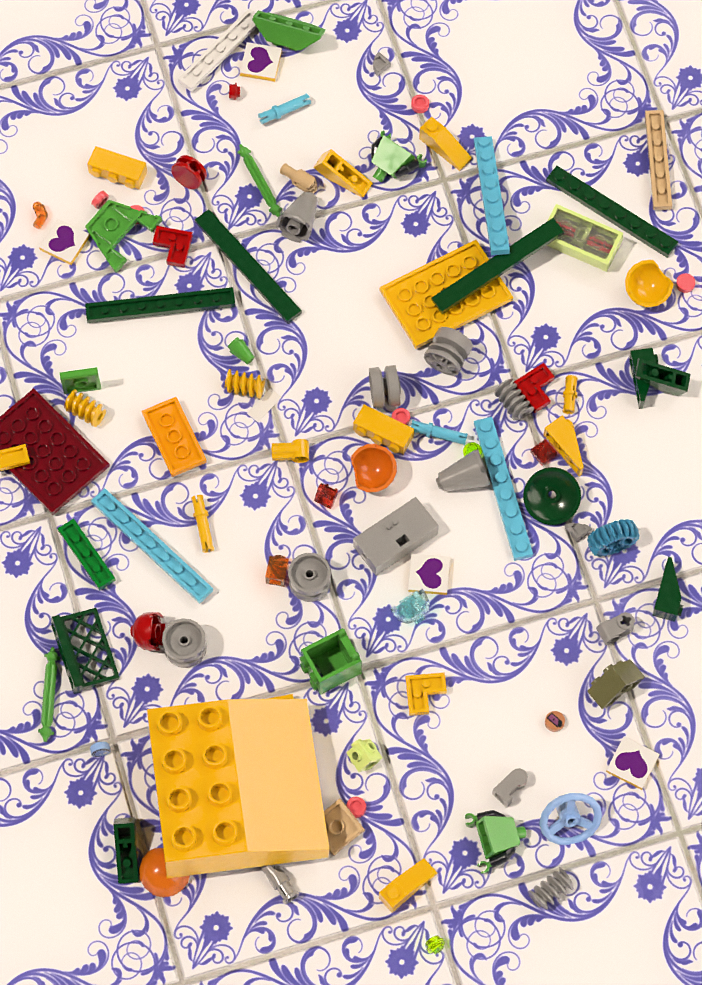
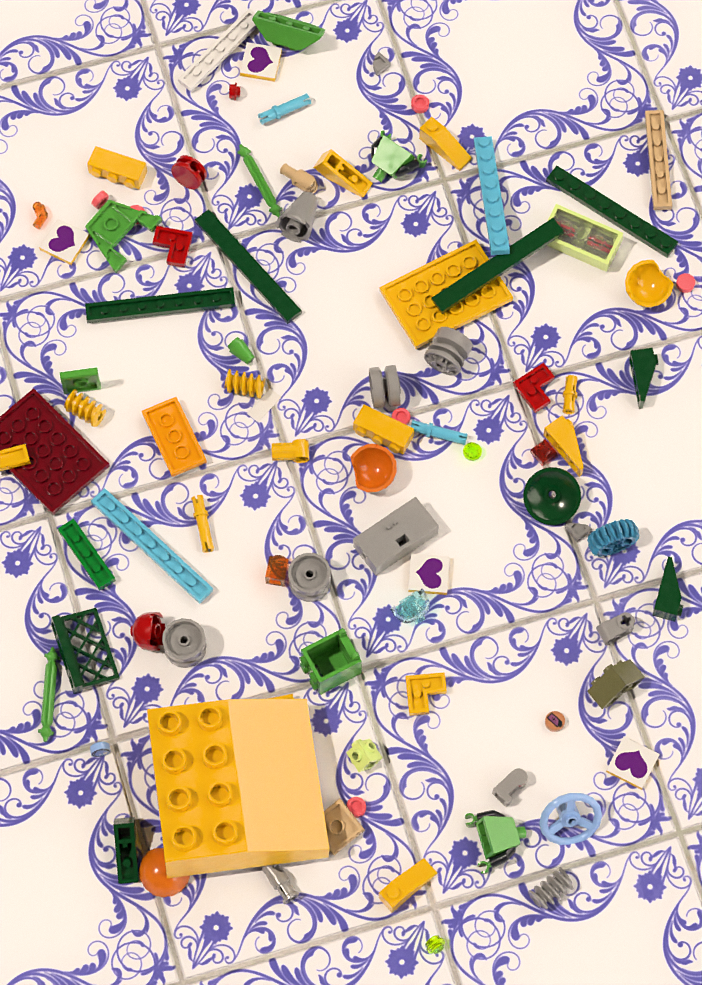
(326, 495): clear red tile -> none
(464, 474): light grey cone -> none
(503, 489): medium azure plate -> none
(511, 400): light grey piece -> none
(662, 377): dark green slope -> none

